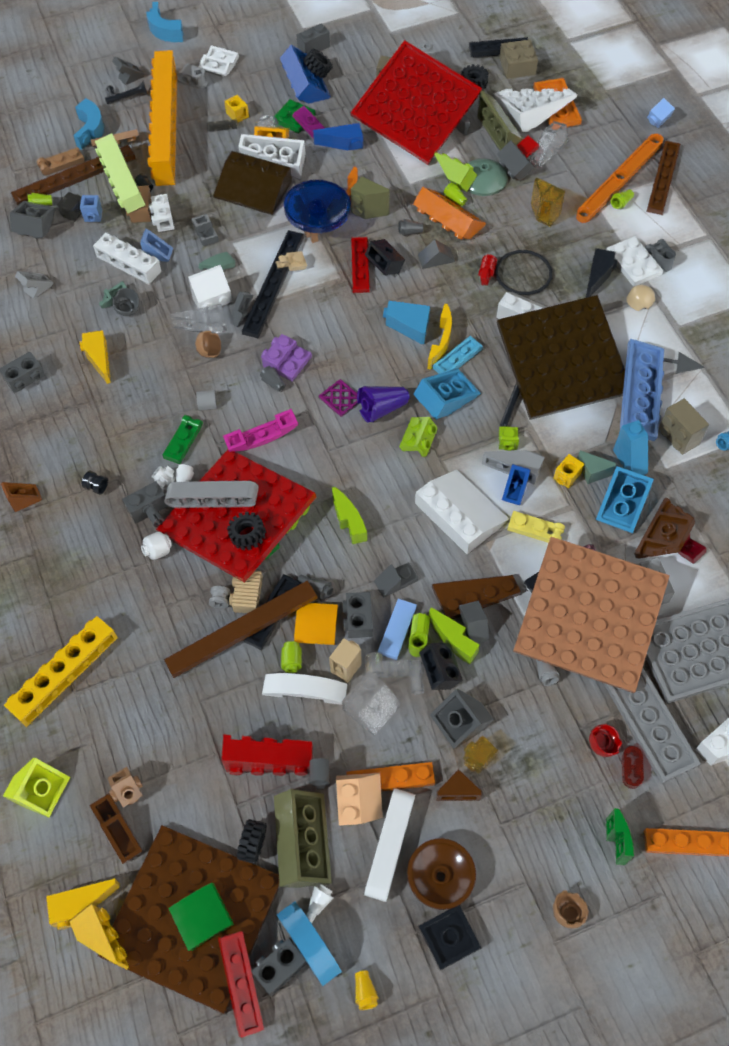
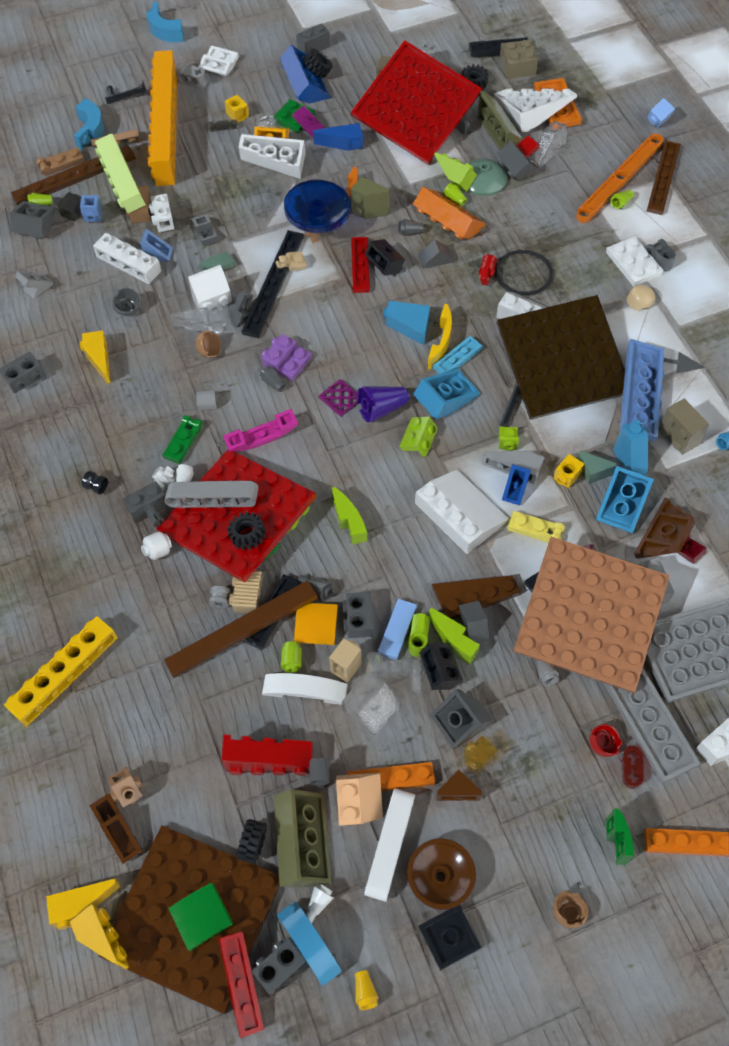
(21, 494): dark orange slope -> none
(37, 787): neon yellow slope -> none
(109, 294): sand green slope -> none
(128, 71): dark grey slope -> none
(142, 180): black piece -> none
(252, 182): dark brown slope -> none
(395, 579): dark grey slope -> none
(546, 202): clear yellow slope -> none
(601, 269): black slope -> none

